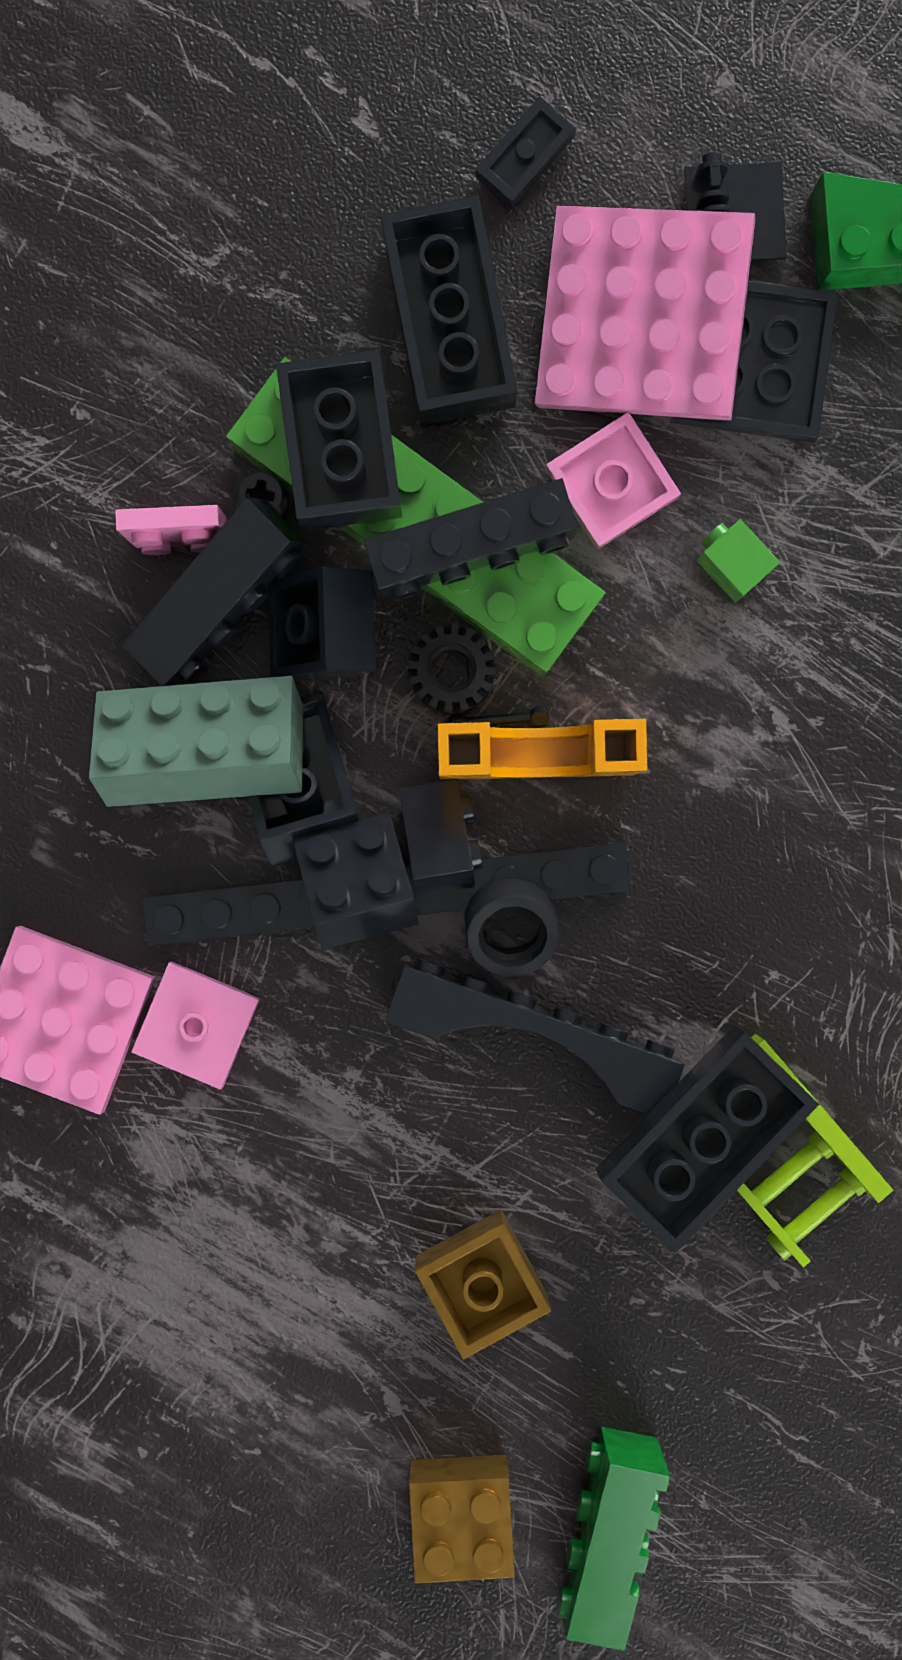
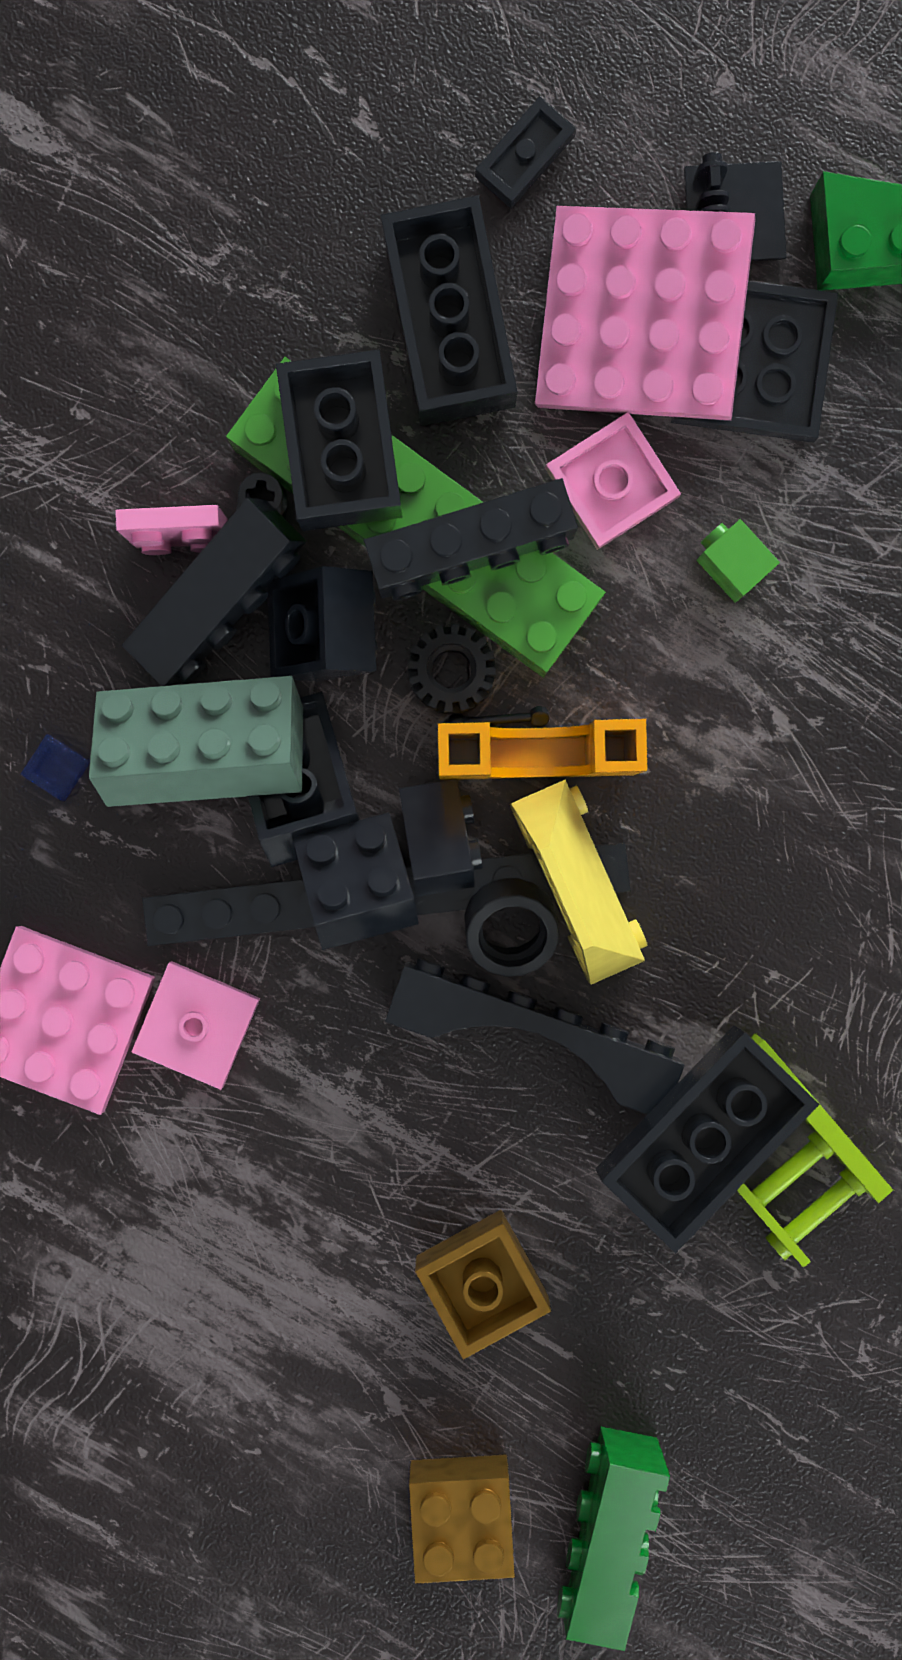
(55, 767): none -> clear blue tile
(579, 882): none -> light yellow wedge

